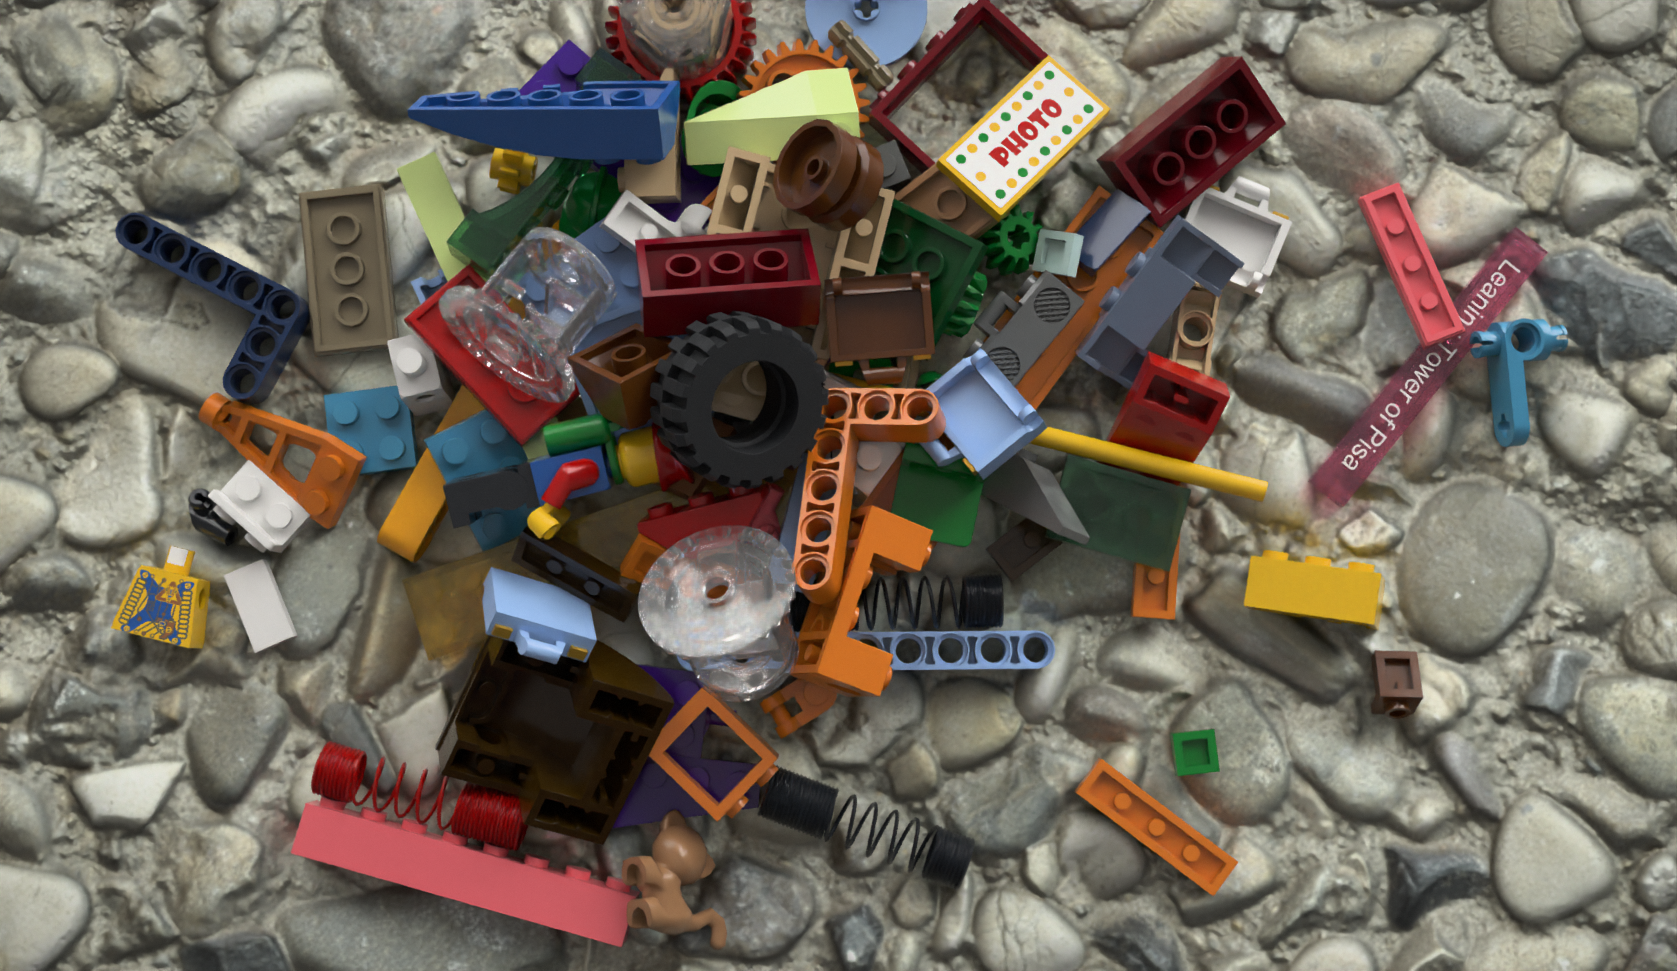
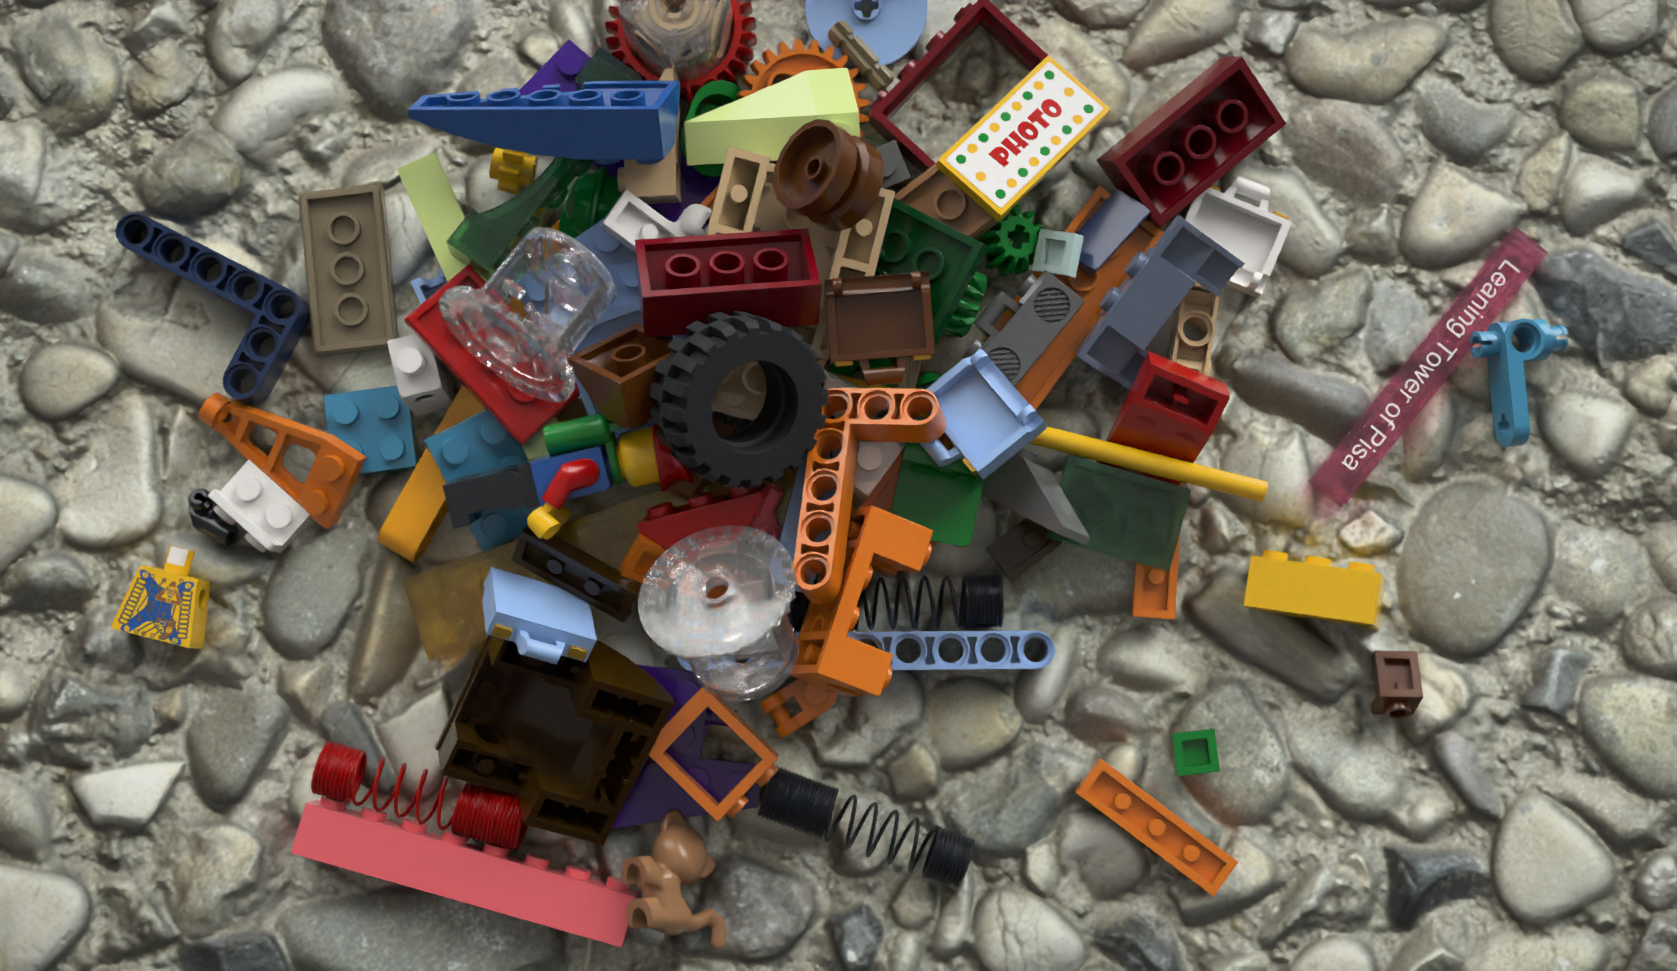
(260, 605): white tile -> none
(1411, 266): coral tile -> none

